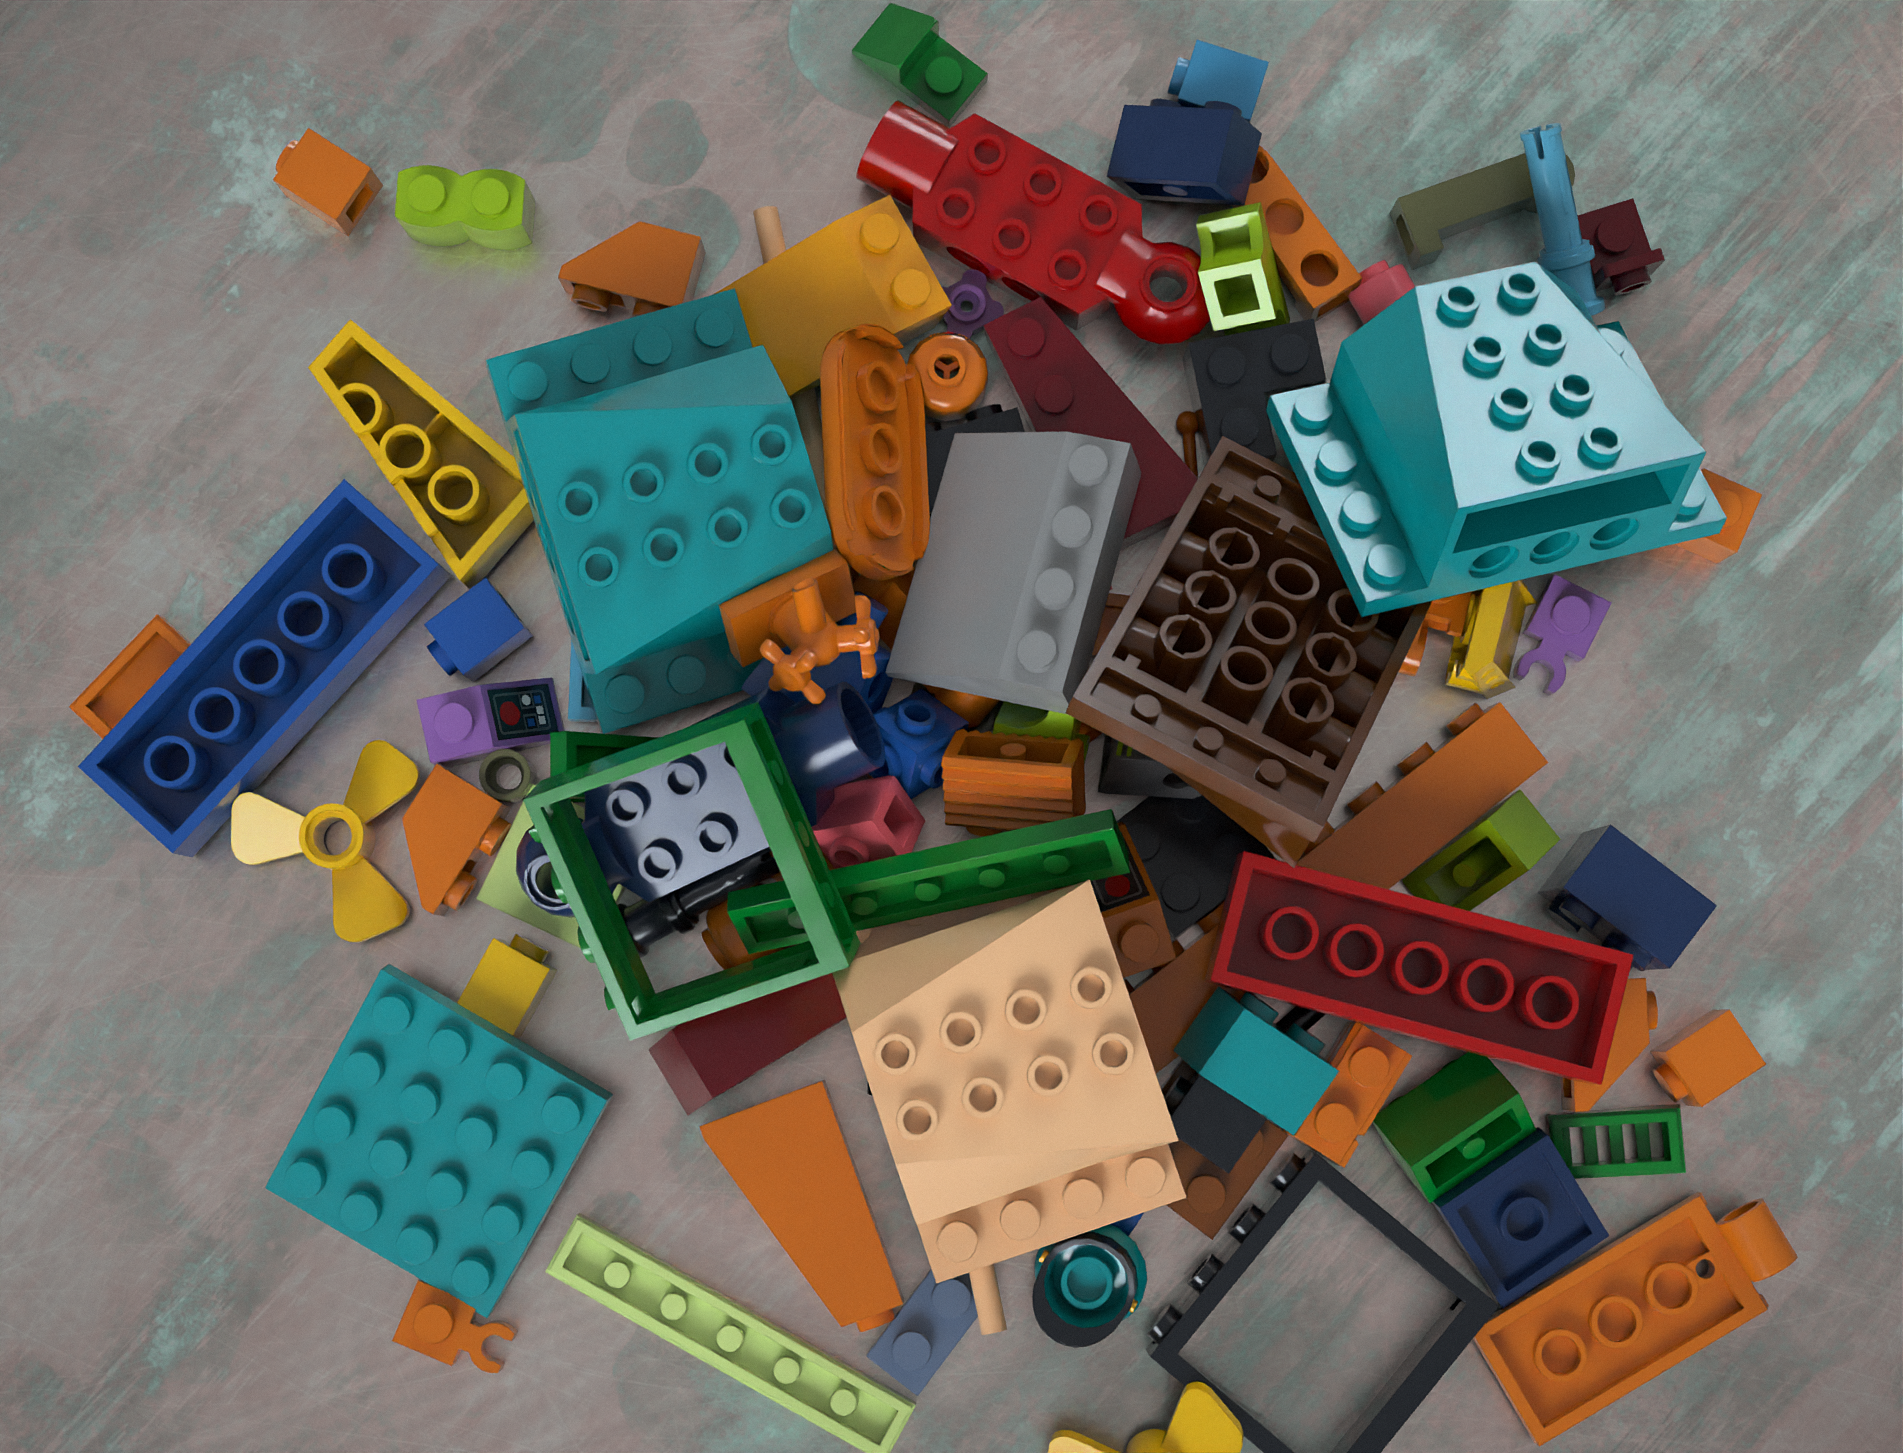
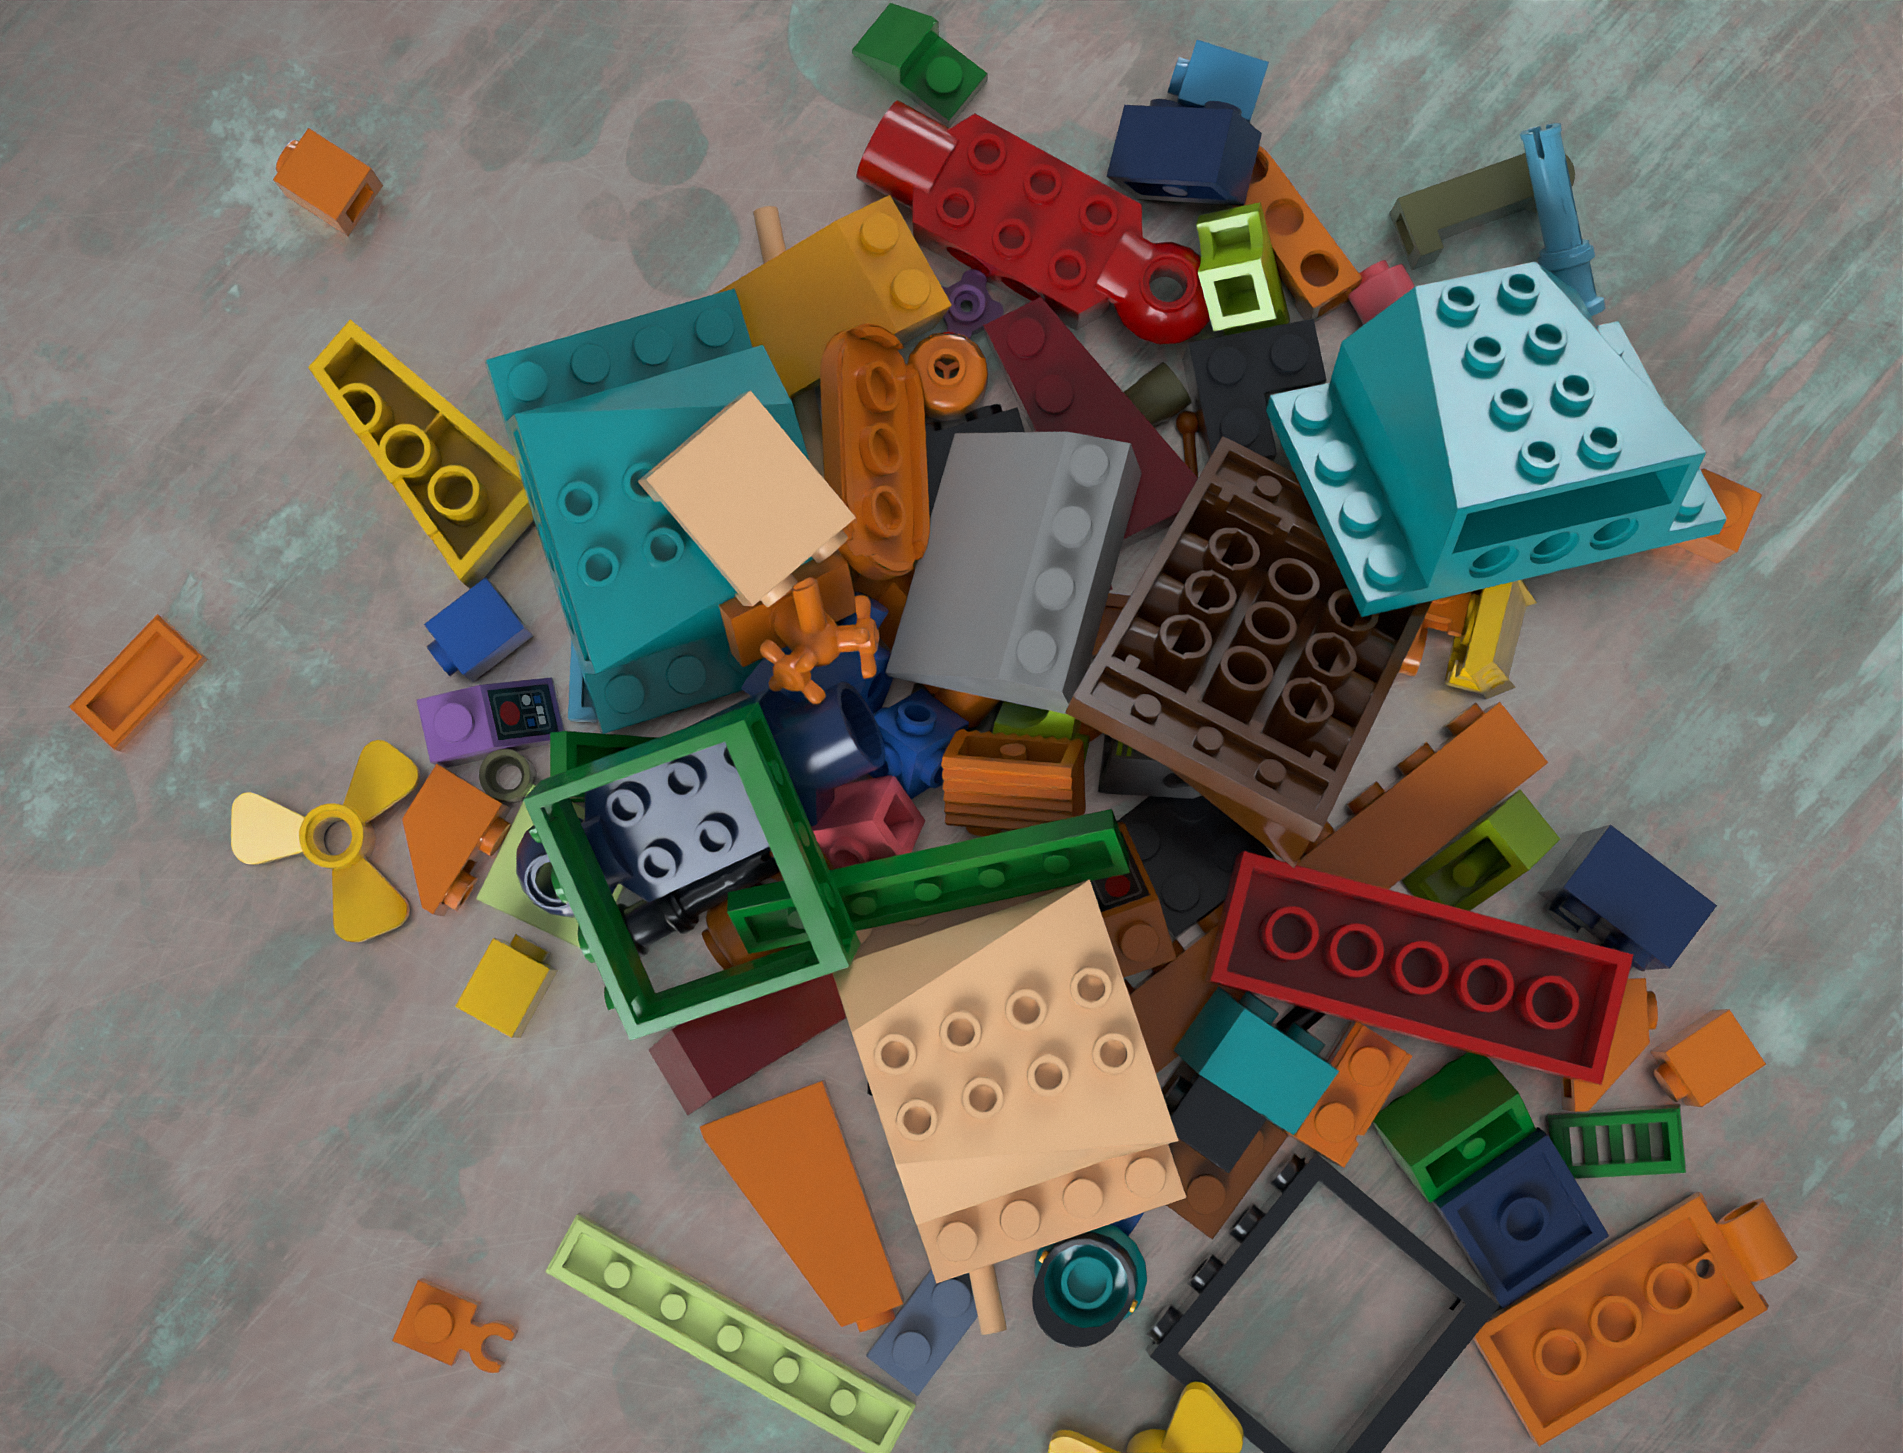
(264, 670): blue brick -> none
(438, 1140): teal plate -> none
(452, 209): lime brick -> none
(636, 270): orange slope -> none
(750, 500): none -> light nougat panel
(1159, 394): none -> olive hose
(1564, 625): medium lavender plate -> none
(1620, 248): dark red bracket -> none

